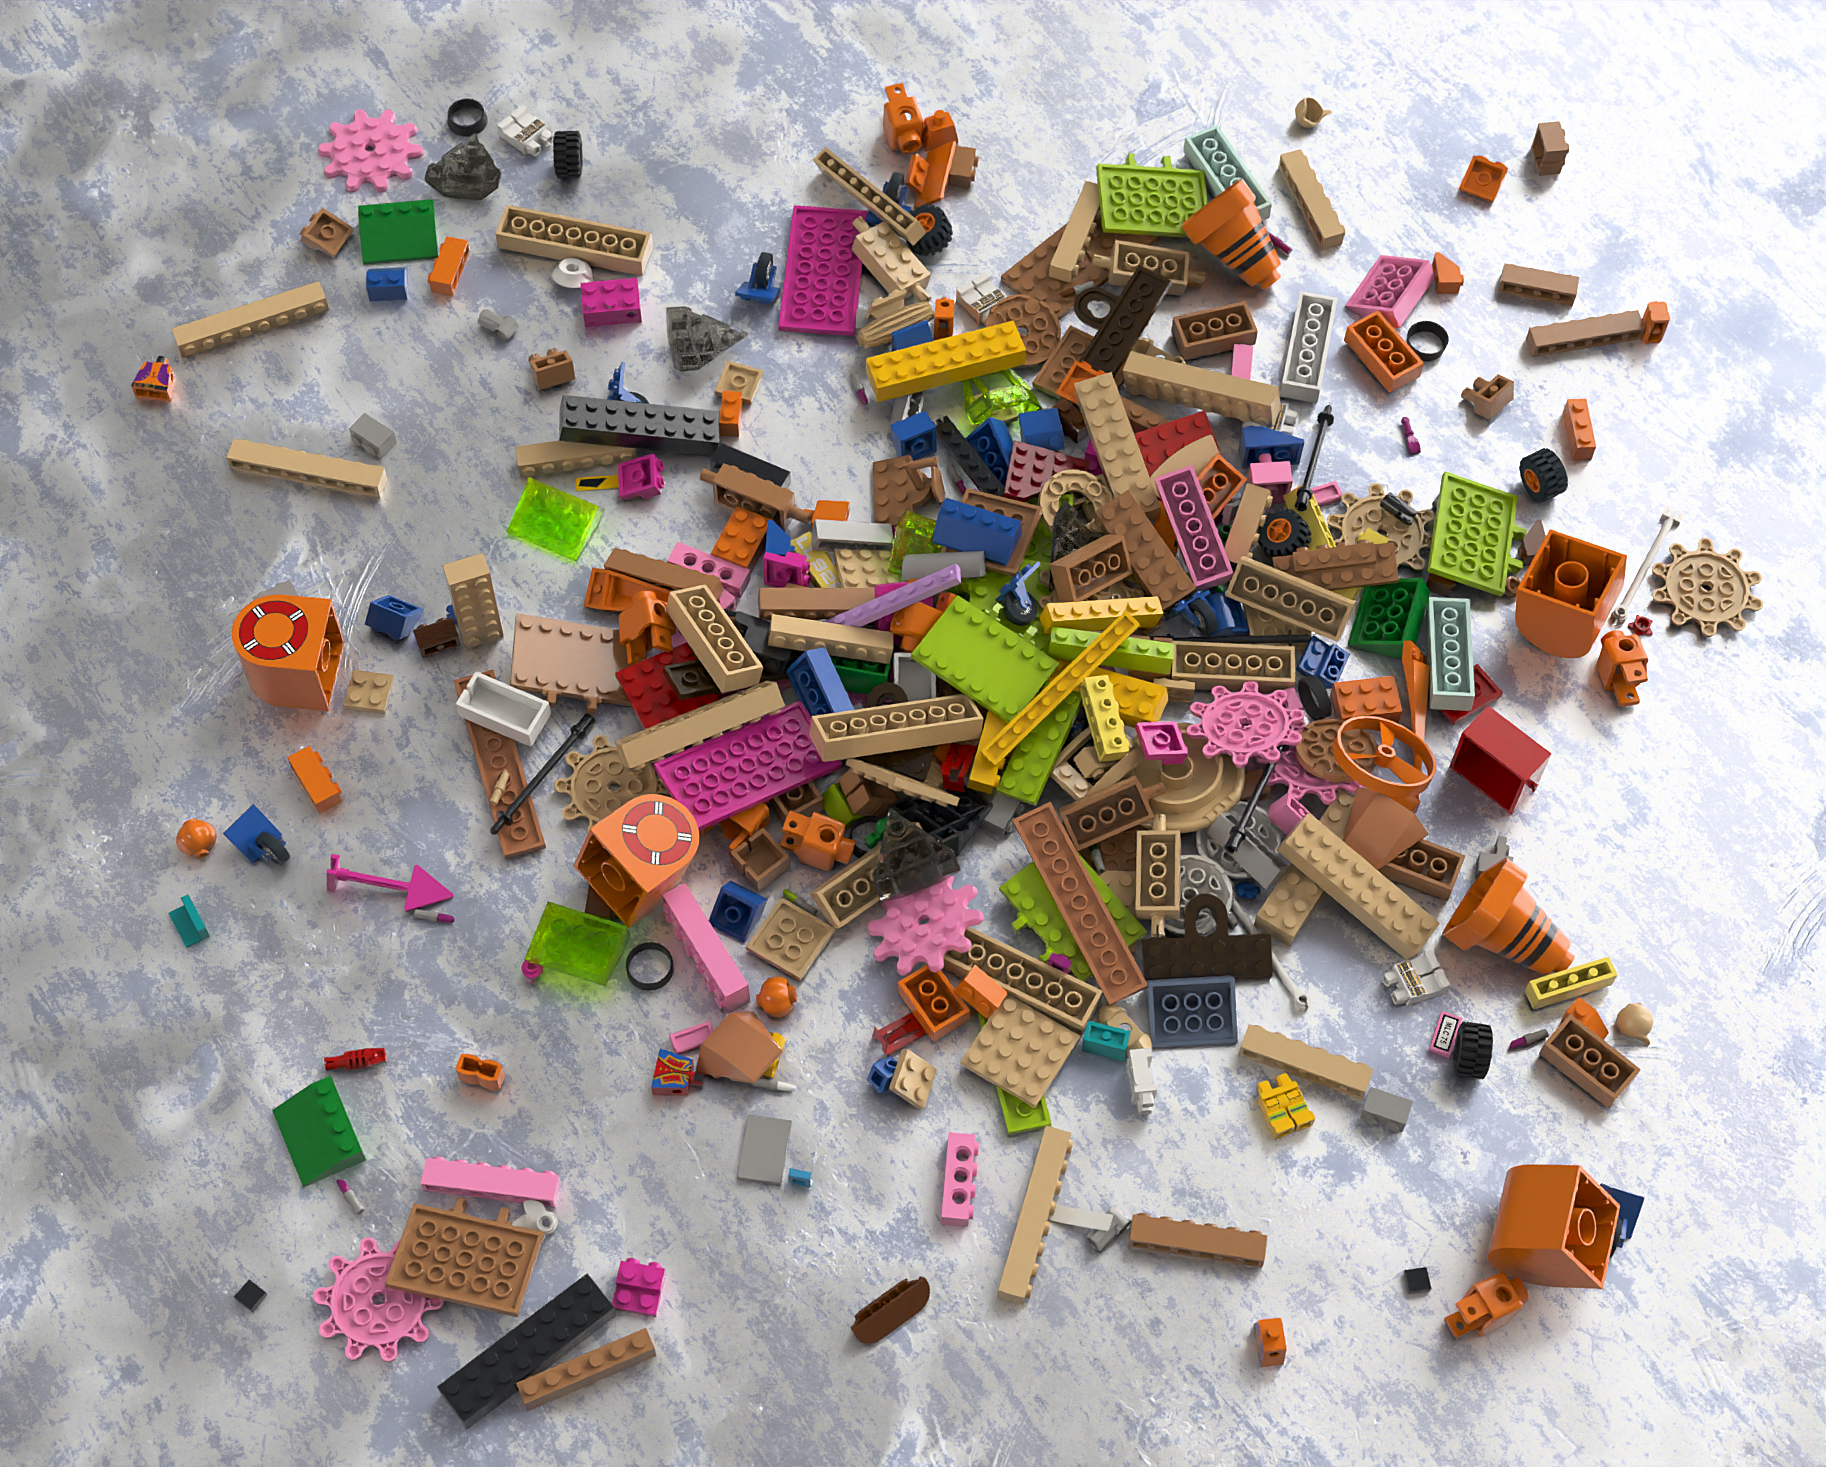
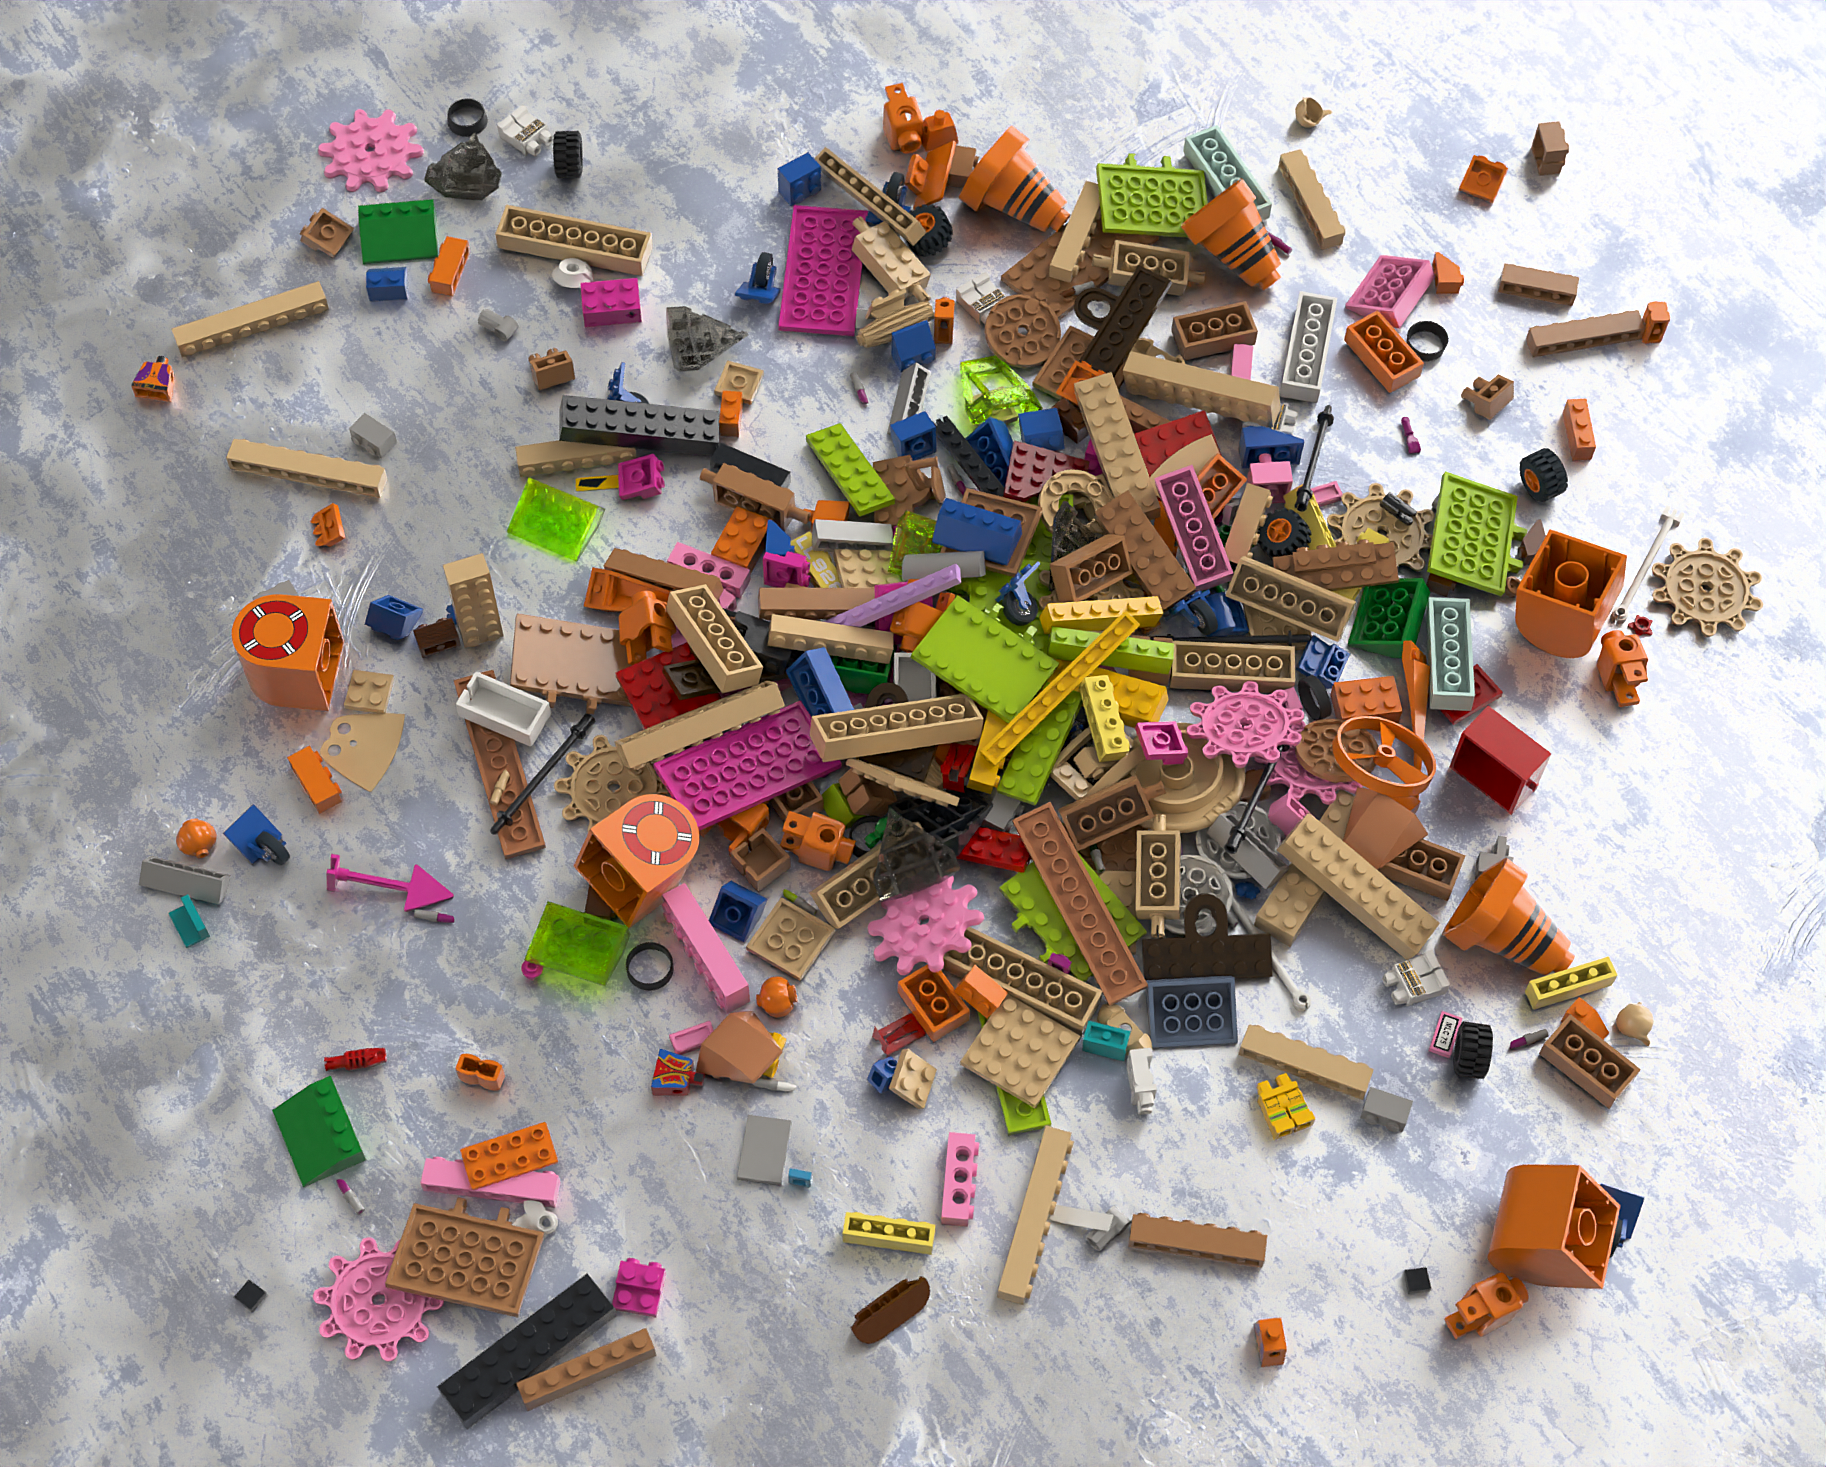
(184, 879): none -> light grey brick
(328, 526): none -> orange plate
(376, 745): none -> tan piece
(509, 1156): none -> orange bracket
(799, 179): none -> blue brick
(850, 469): none -> lime plate
(888, 1233): none -> light yellow brick
(945, 361): yellow brick -> none
(996, 850): none -> red plate
(1015, 185): none -> orange cone
(1177, 691): tan plate -> none

